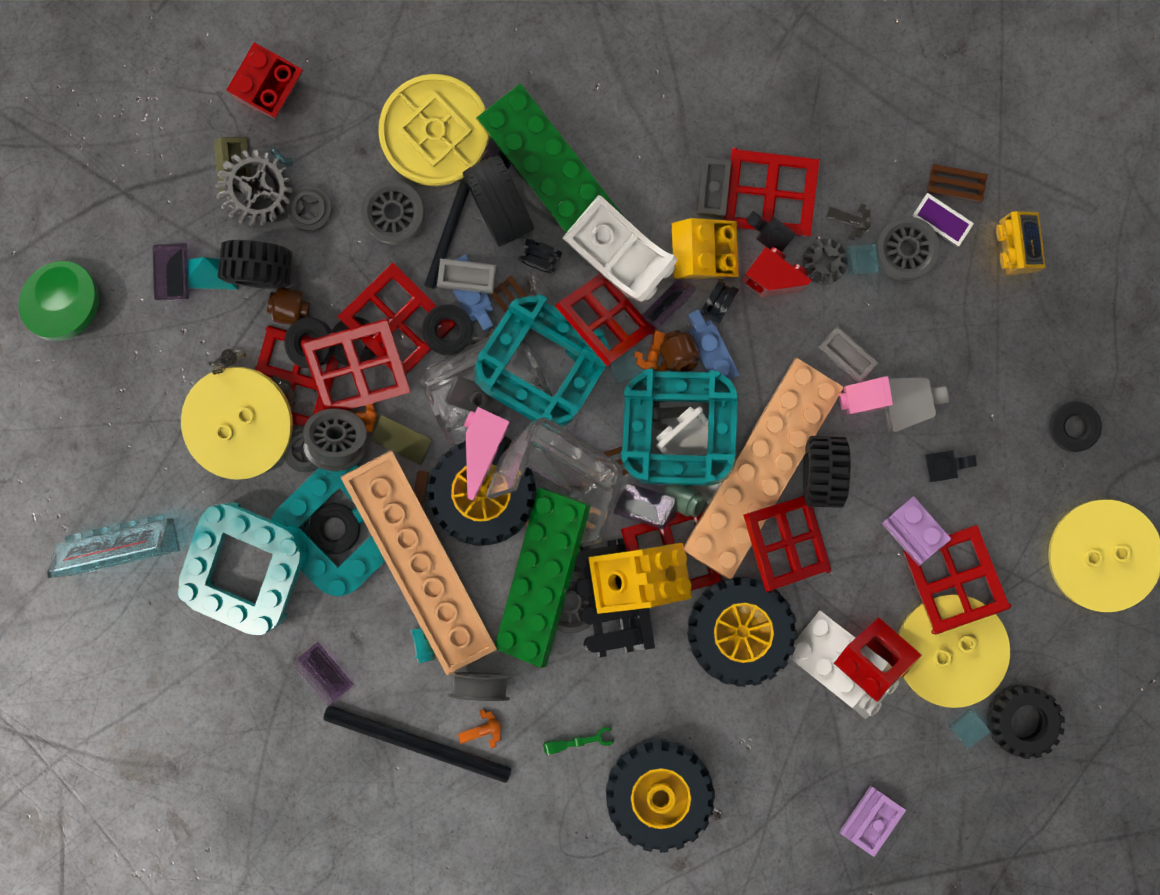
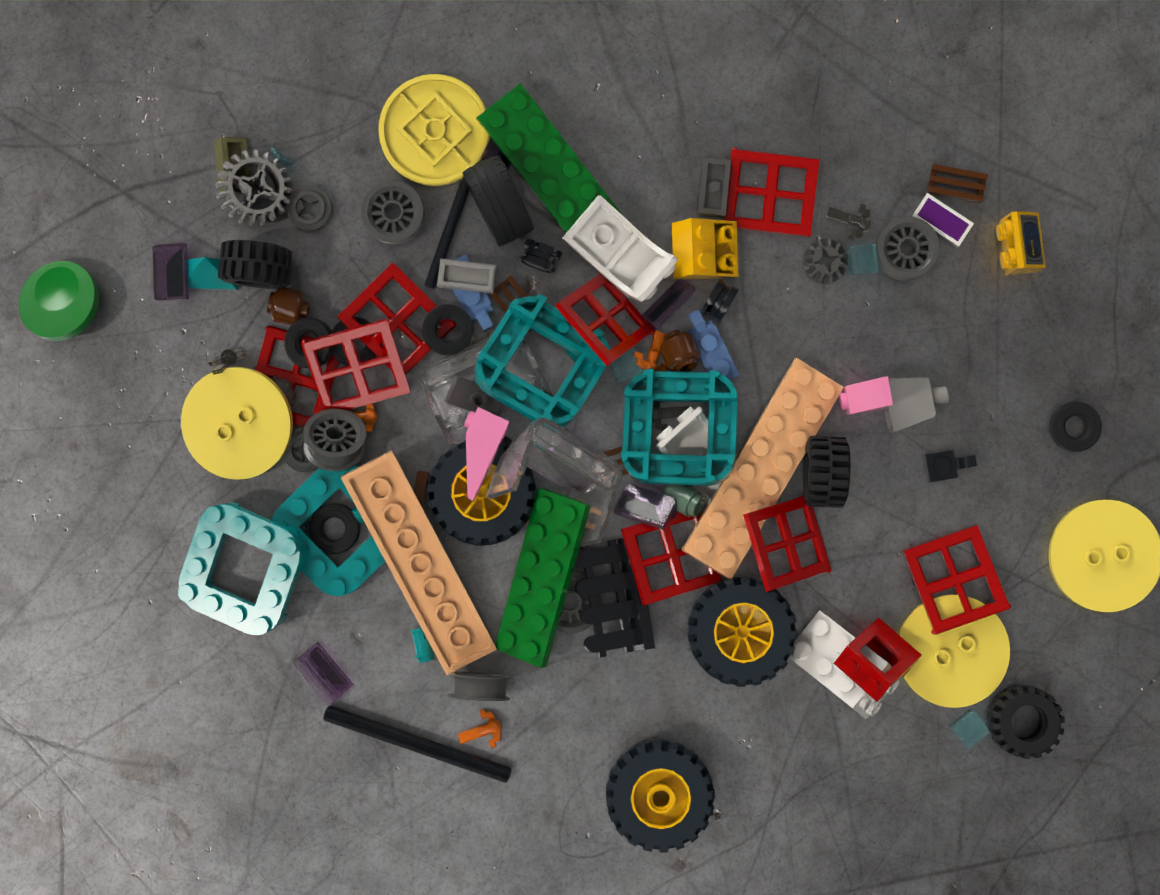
(114, 548): clear light blue slope -> none
(264, 81): red slope -> none
(401, 440): olive slope -> none
(557, 746): green piece -> none
(641, 577): yellow bracket -> none
(771, 233): black plate -> none
(774, 276): red slope -> none
(848, 354): light grey tile -> none
(872, 821): lavender plate -> none
(916, 531): lavender plate -> none

